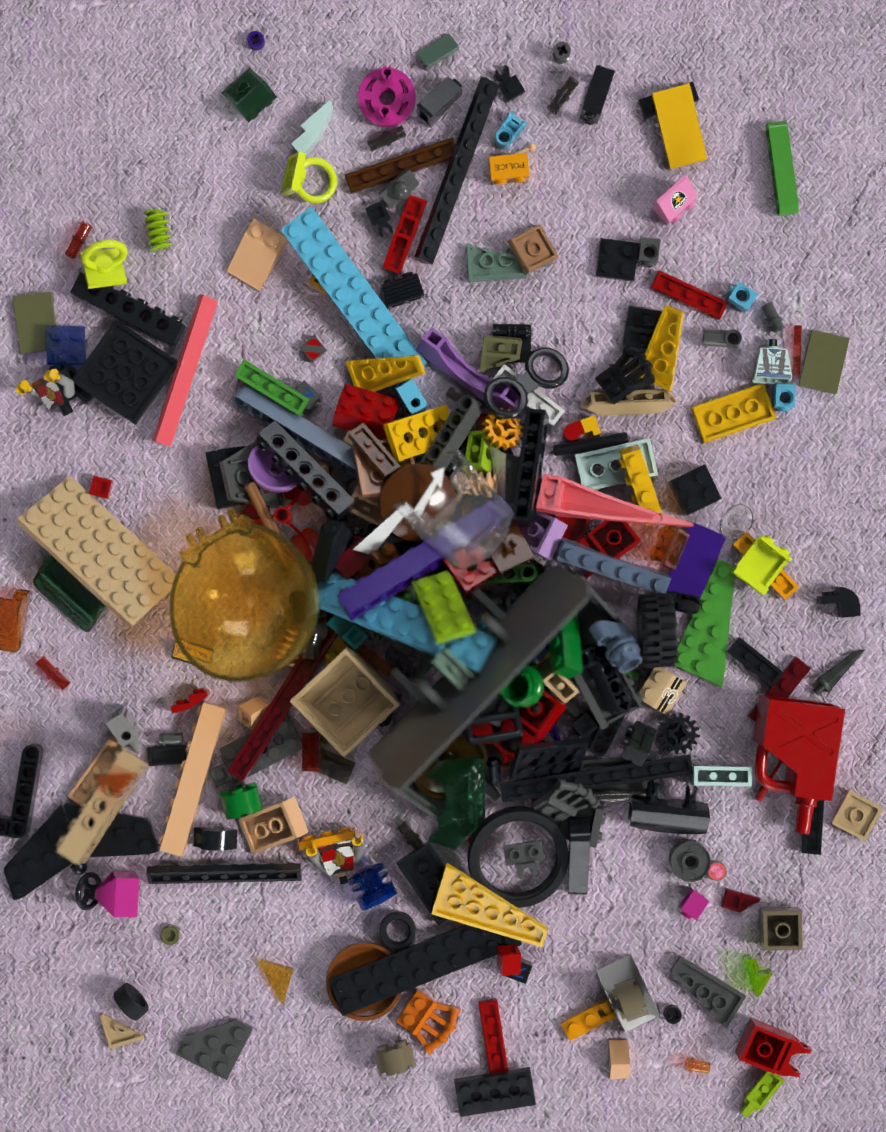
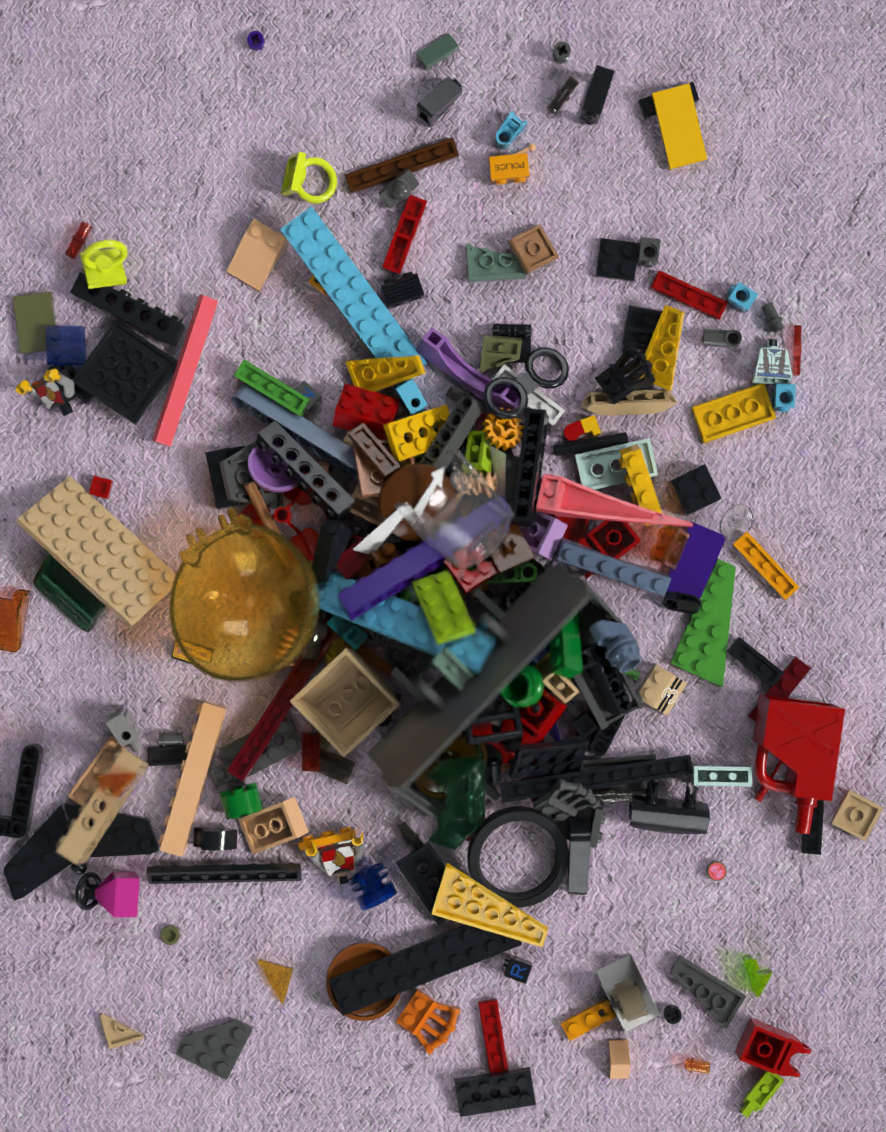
(52, 673): clear red pin -> none
(130, 1001): black tyre -> none
(157, 230): lime piece -> none
(195, 698): red slope -> none
(249, 95): clear green slope -> none
(251, 712): light nougat panel -> none
(313, 129): light aqua slope -> none
(313, 349): dark grey tile -> none
(378, 216): black plate -> none
(386, 81): dark pink piece -> none
(386, 138): clear smoke pin -> none
(393, 944): black tyre -> none
(394, 1058): dark tan brick -> none
(456, 170): black plate -> none
(509, 960): red panel -> none
(510, 86): black plate -> none
(524, 856): dark grey plate -> none
(638, 742): black brick -> none
(657, 630): black tyre -> none
(675, 200): bright pink slope -> none
(679, 724): black gear -> none
(693, 904): dark pink brick -> none
(698, 868): dark grey wheel -> none
(738, 900): dark red tile -> none
(761, 564): neon yellow panel -> none
(780, 928): dark tan brick -> none
(782, 168): bright green beam -> none
(823, 362): olive tile -> none
(832, 676): pearl dark grey bar -> none
(846, 600): black brick -> none

